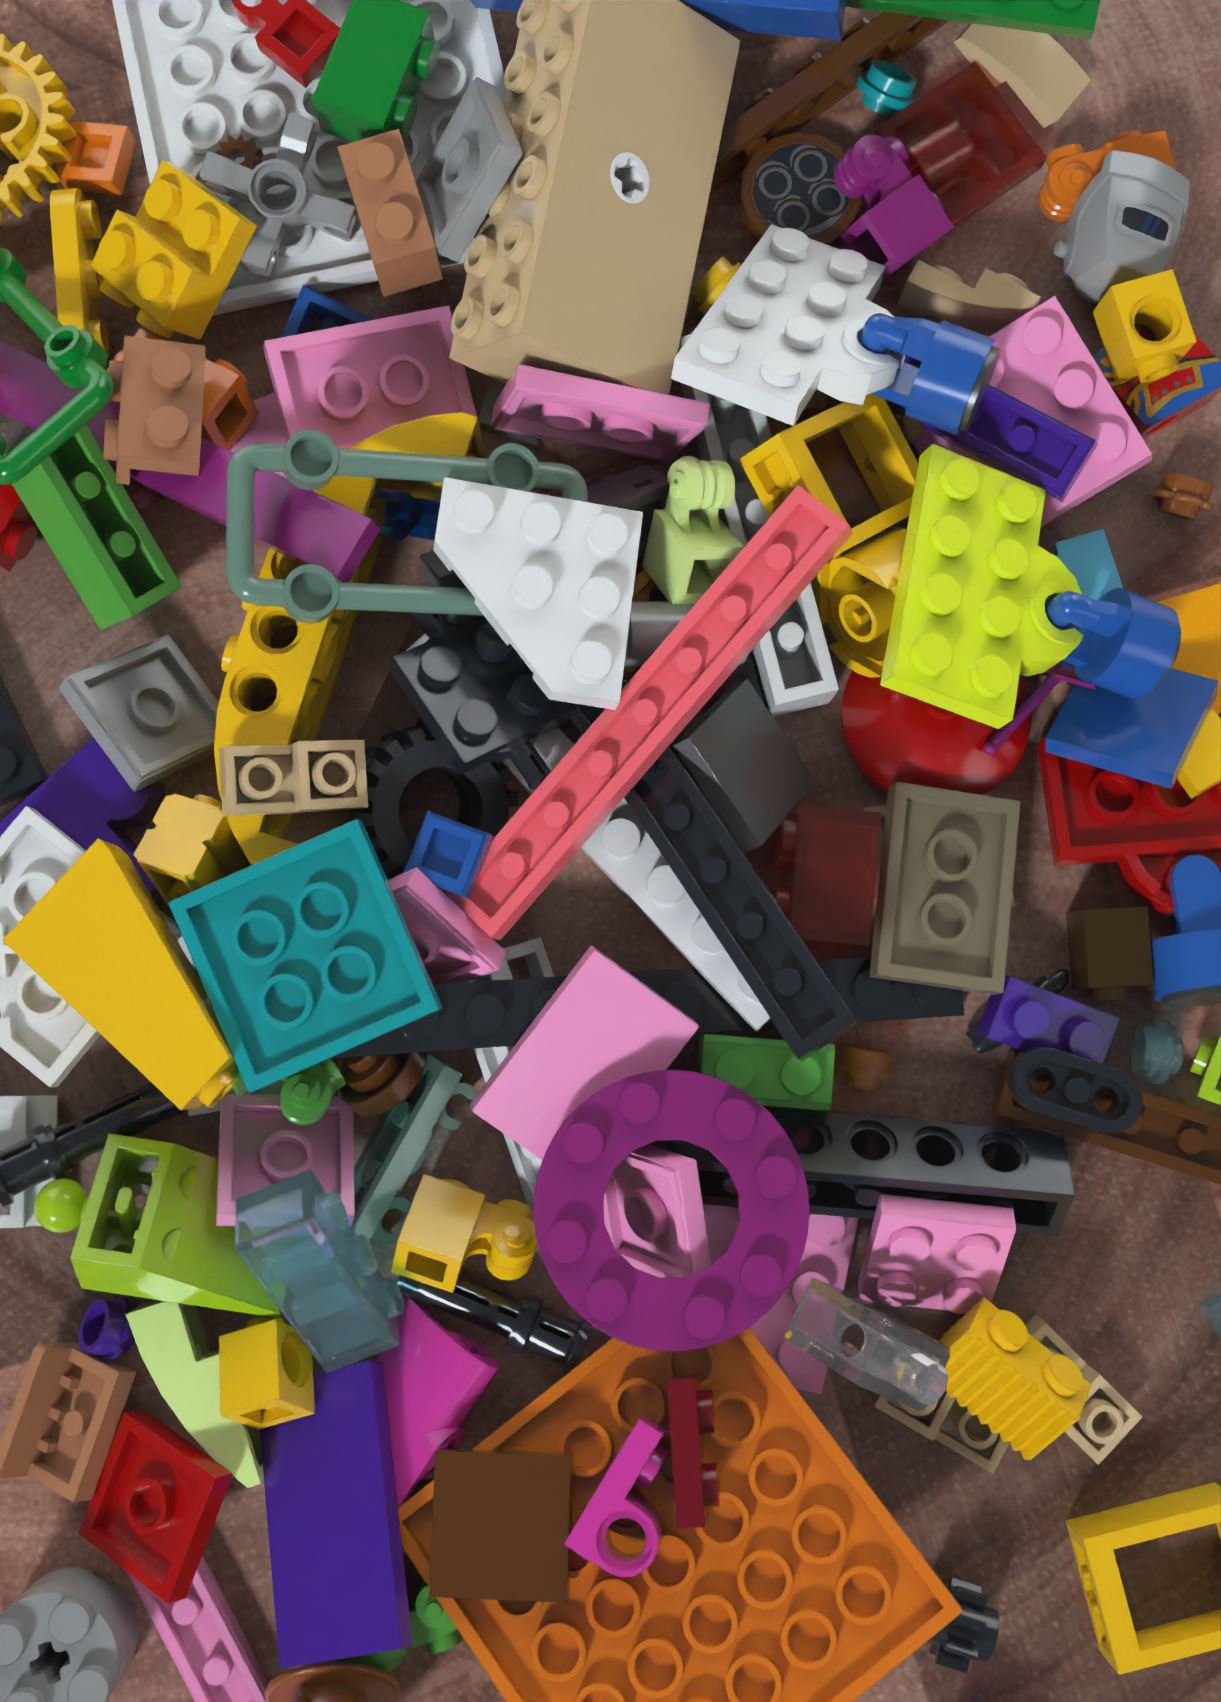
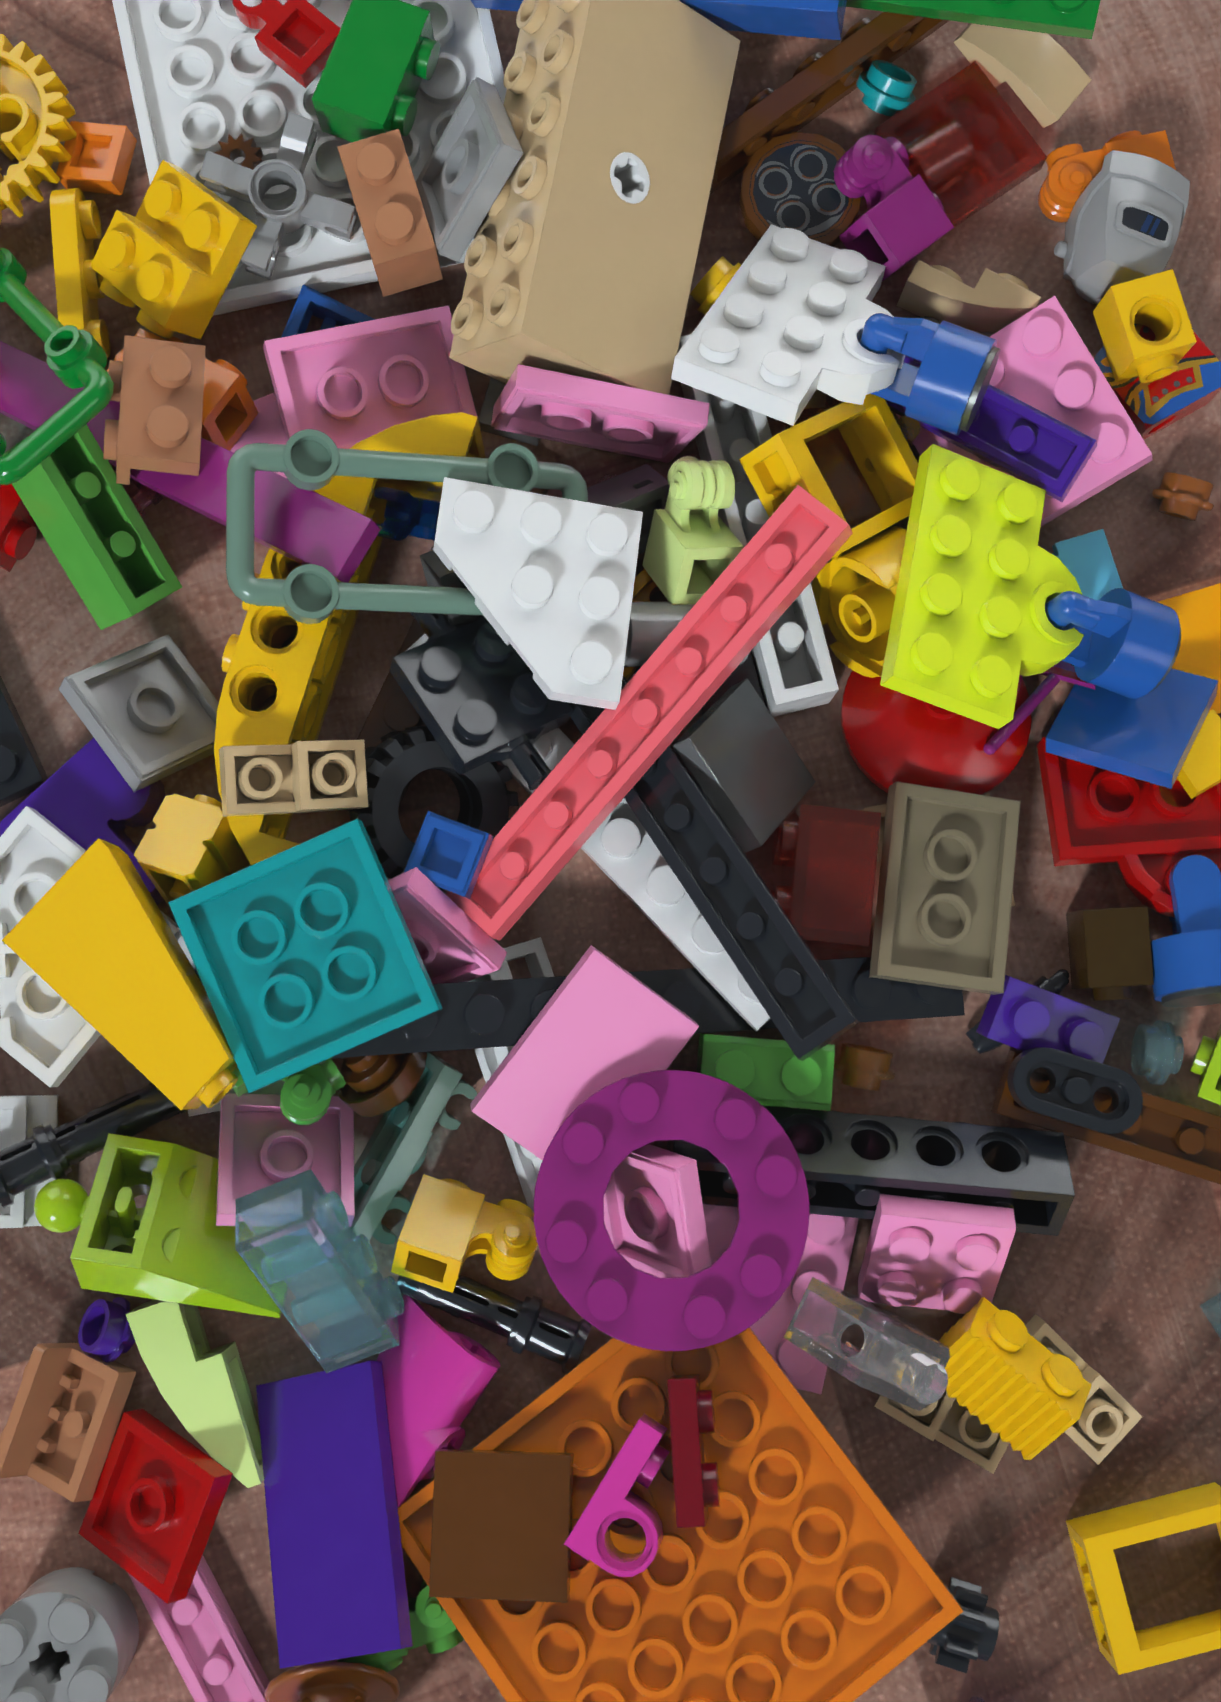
(265, 1374): yellow brick -> none

